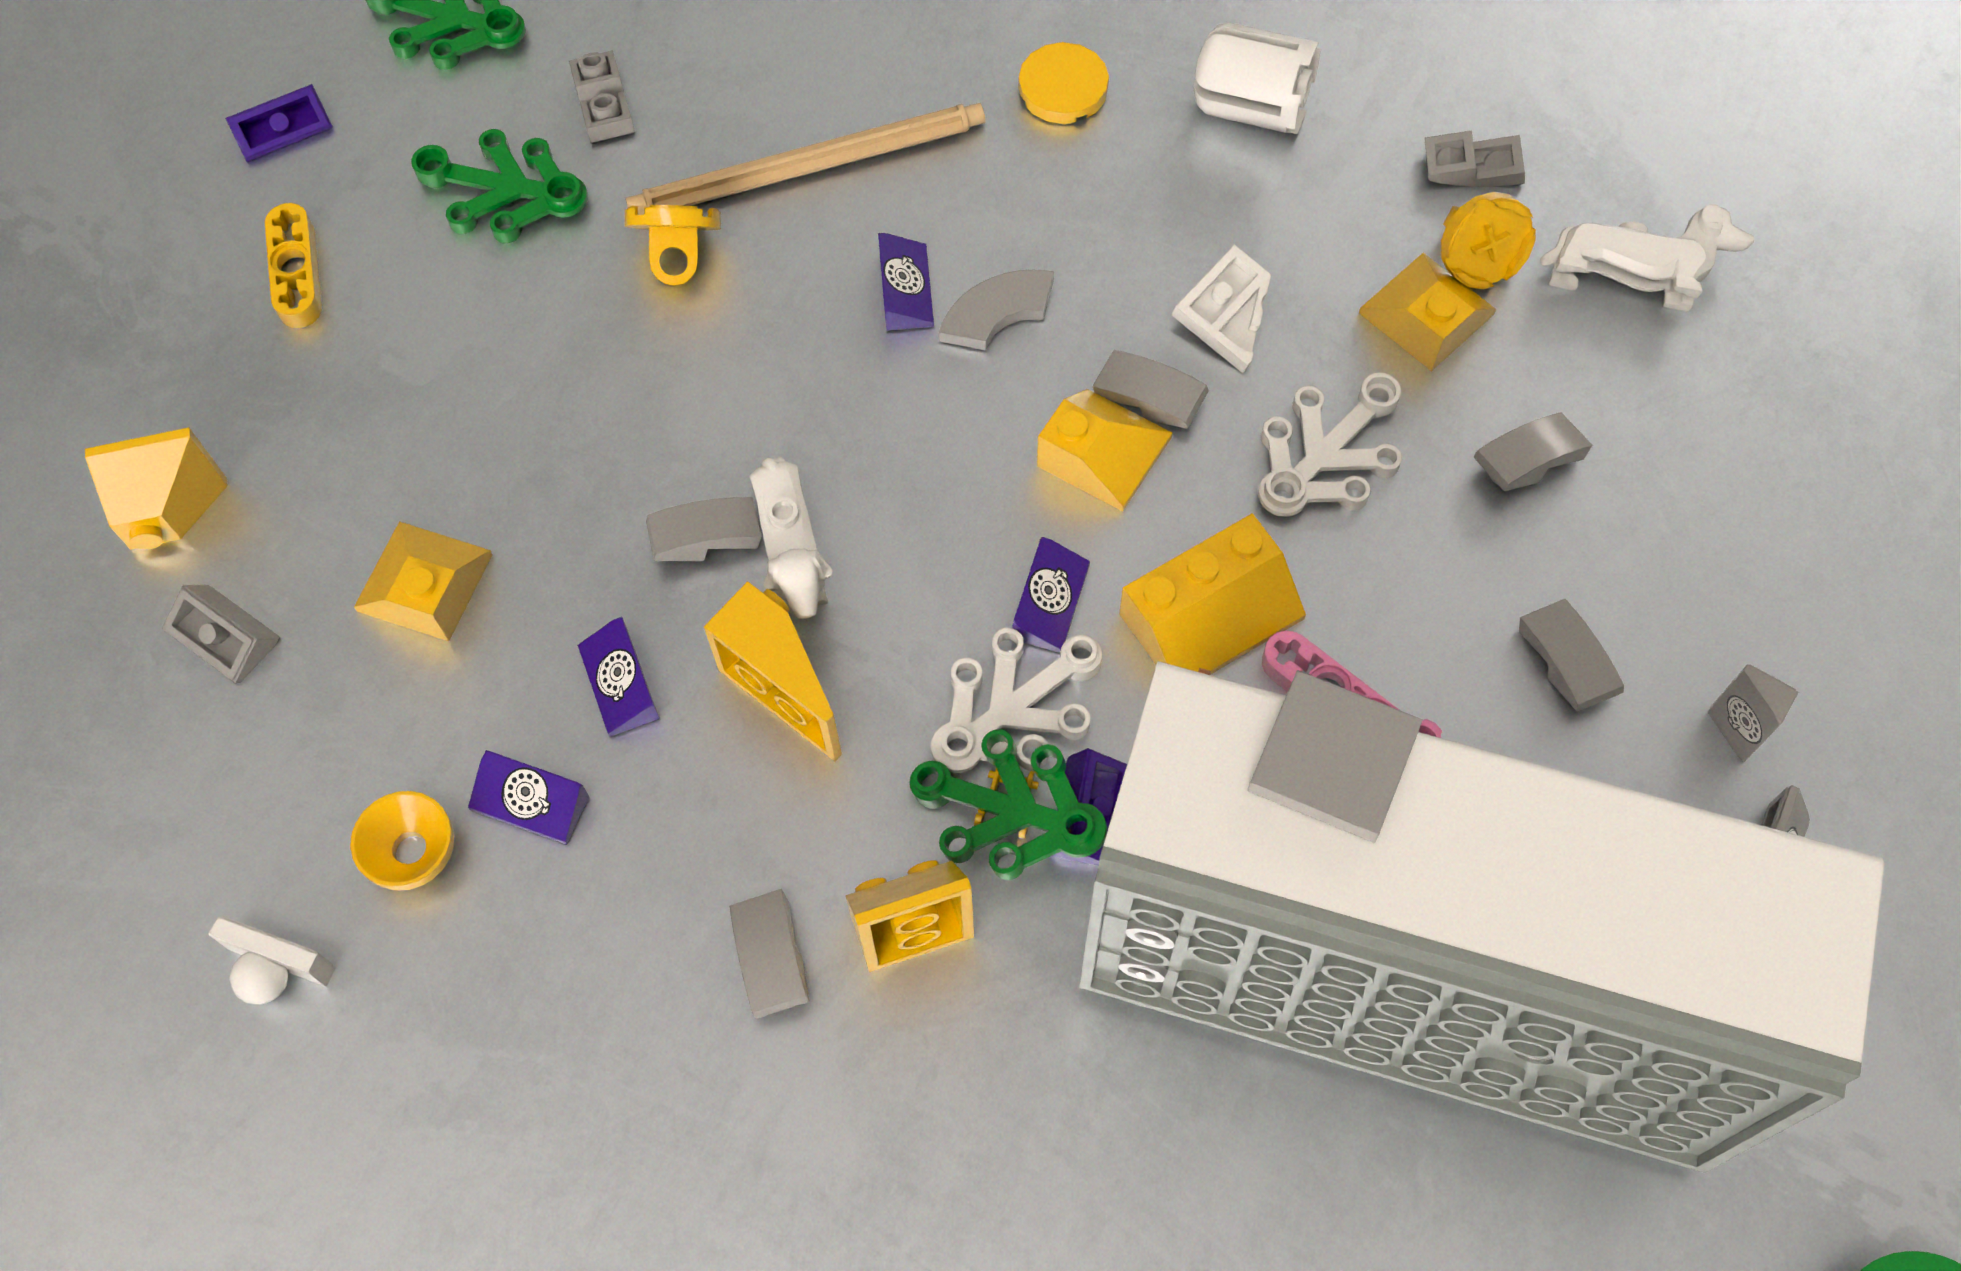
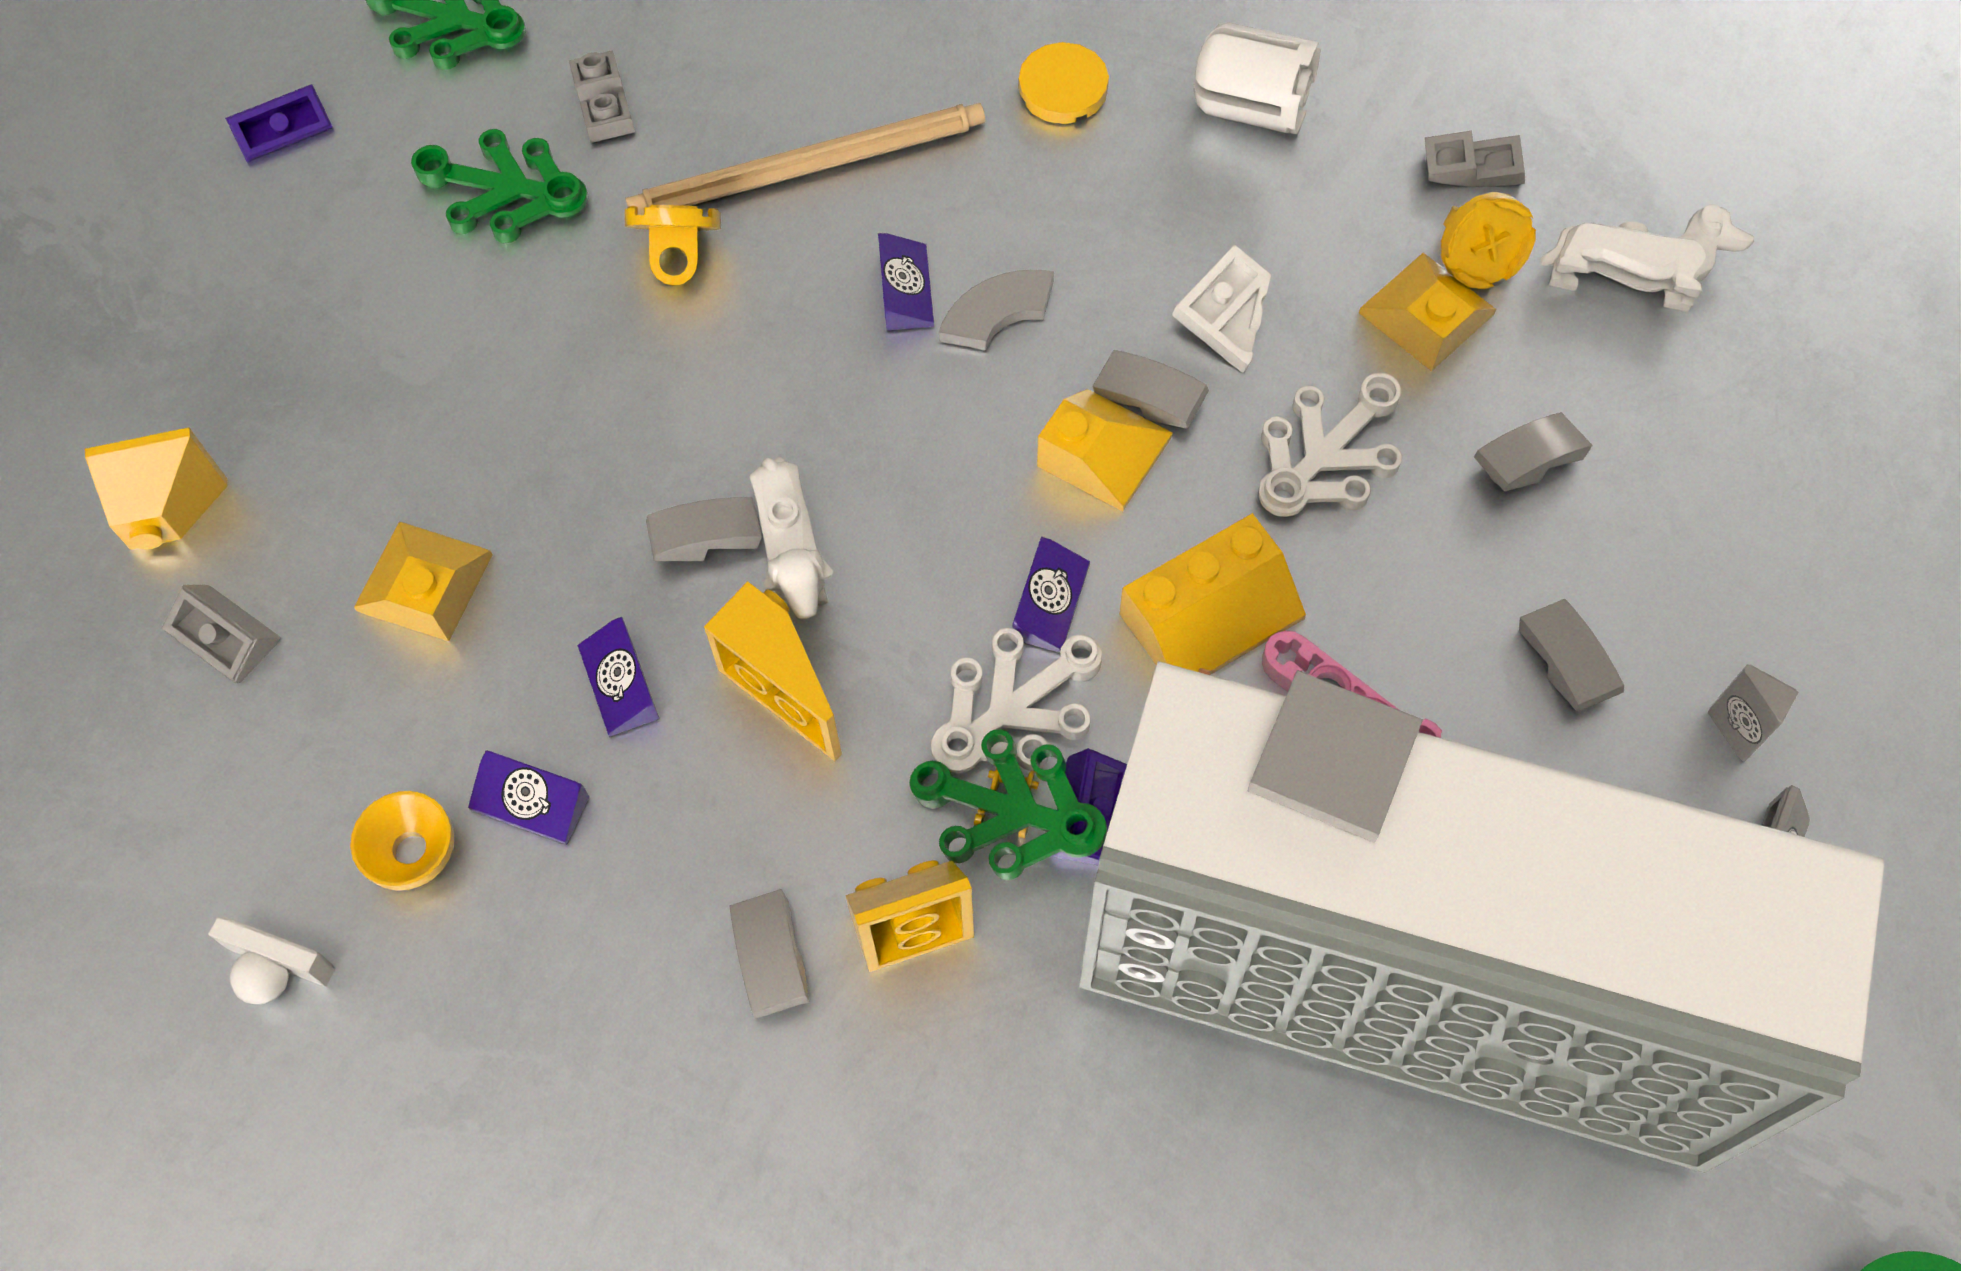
(306, 278): yellow beam -> none

